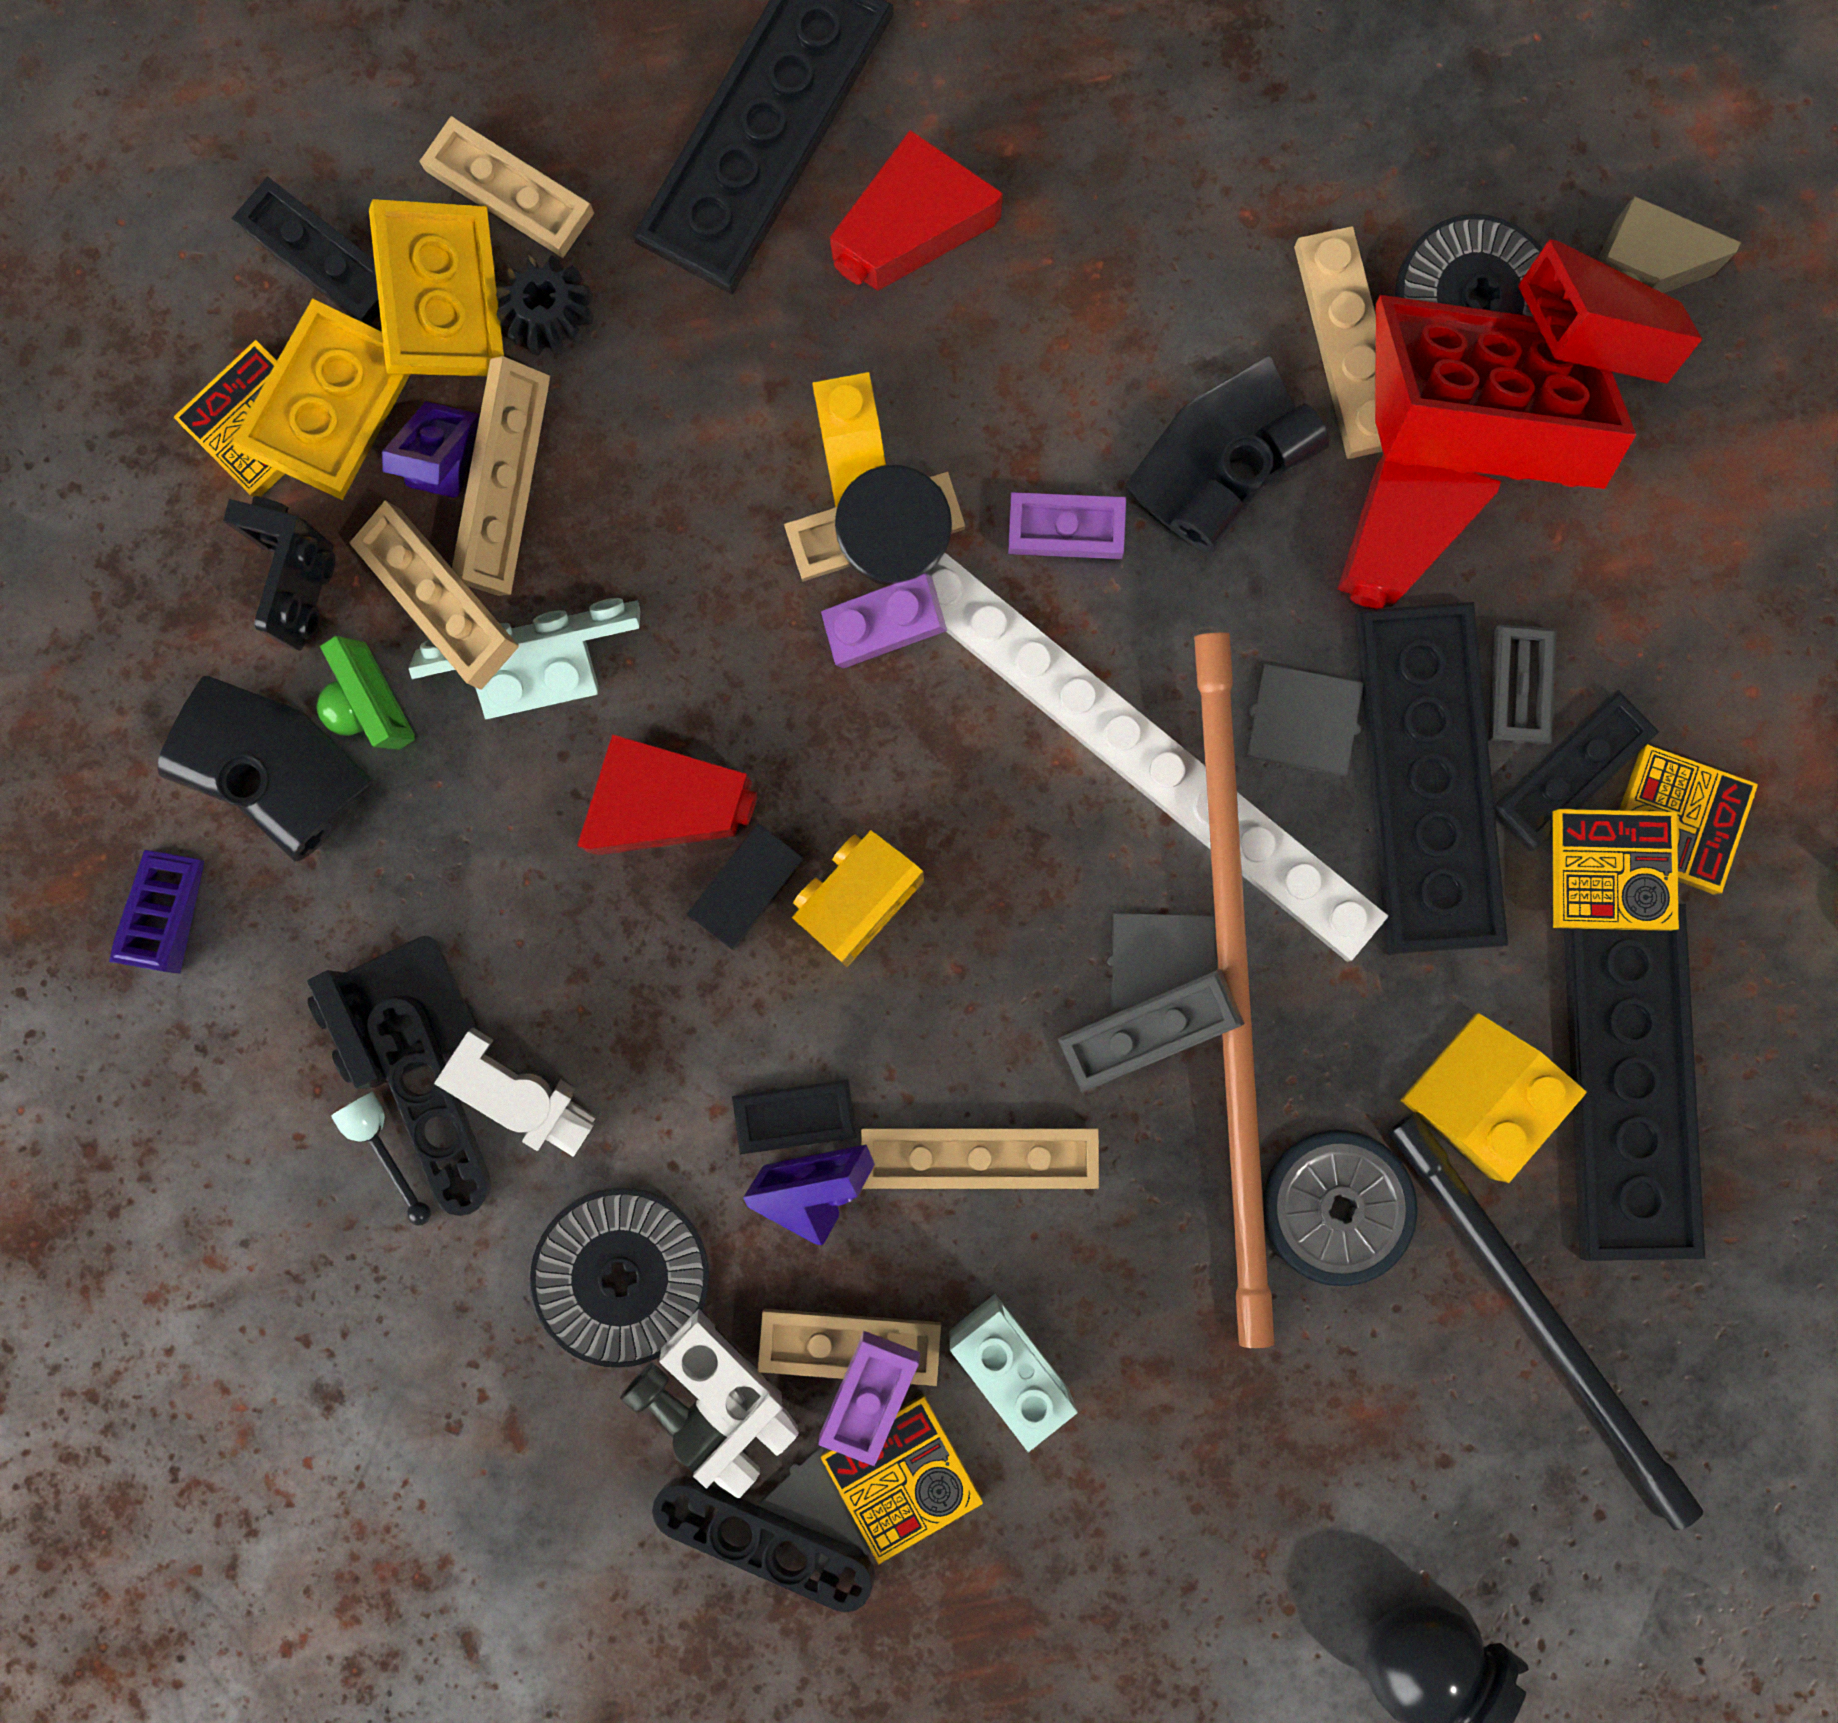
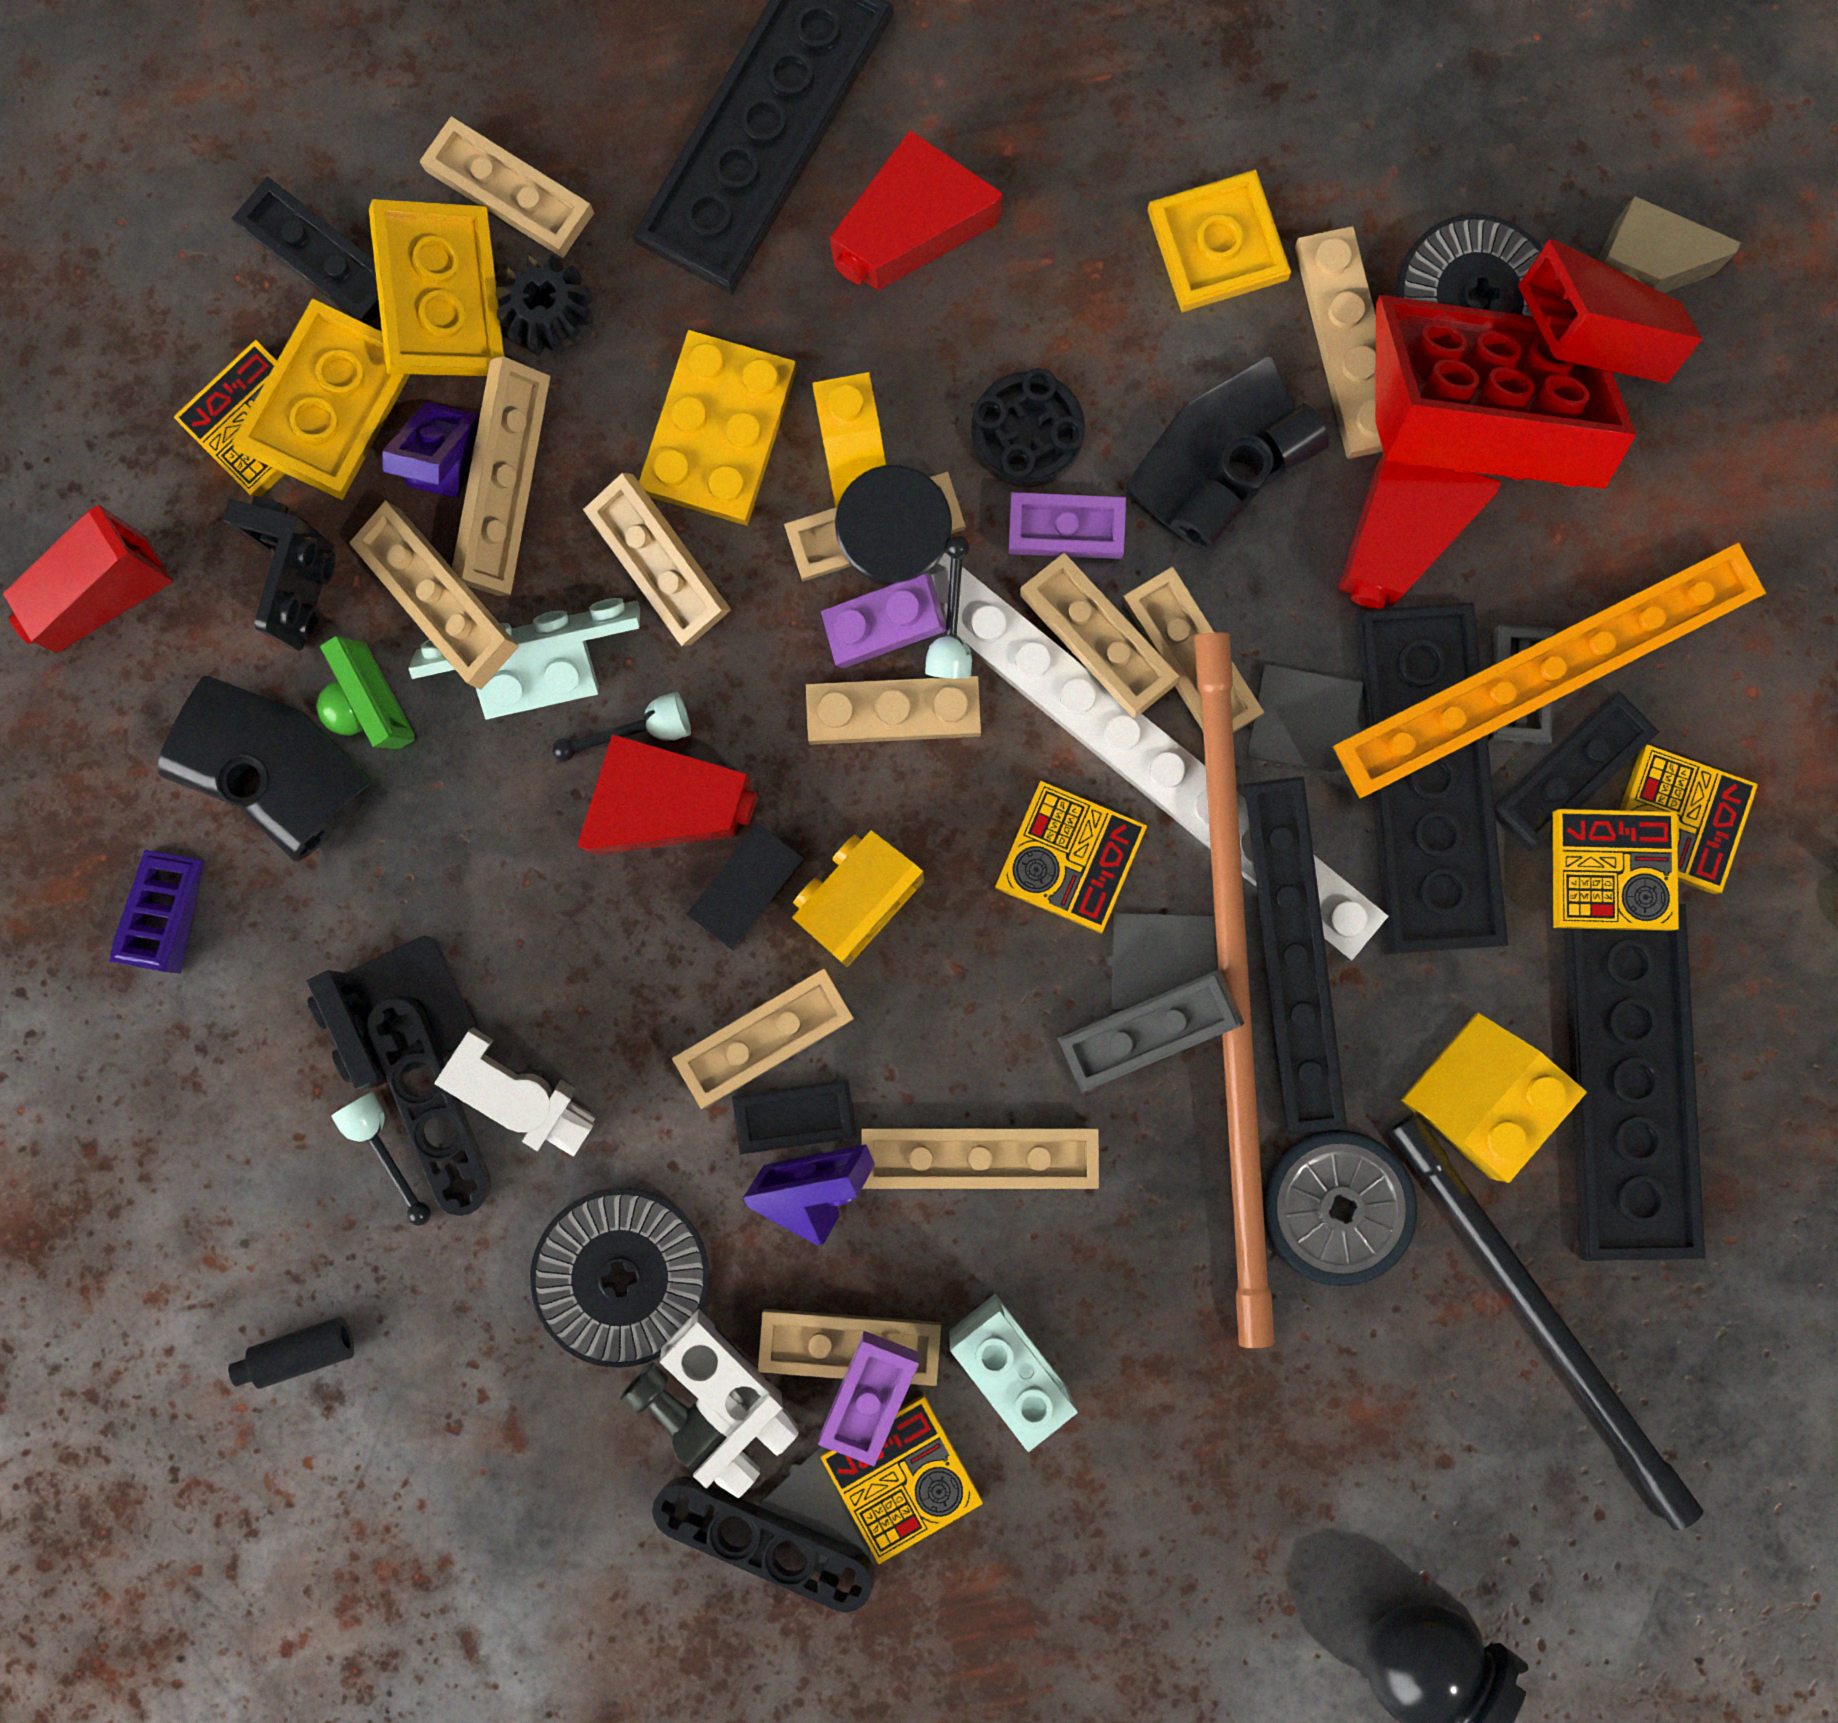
(84, 581): none -> red slope
(294, 1354): none -> black cylinder
(656, 559): none -> tan plate
(663, 719): none -> hinge
(717, 427): none -> yellow plate
(763, 1038): none -> tan plate
(893, 710): none -> tan plate
(950, 654): none -> hinge
(1027, 428): none -> black tile
(1071, 857): none -> tile
(1099, 635): none -> tan plate
(1169, 623): none -> tan plate
(1218, 240): none -> yellow tile
(1295, 955): none -> black tile
(1548, 670): none -> light orange plate

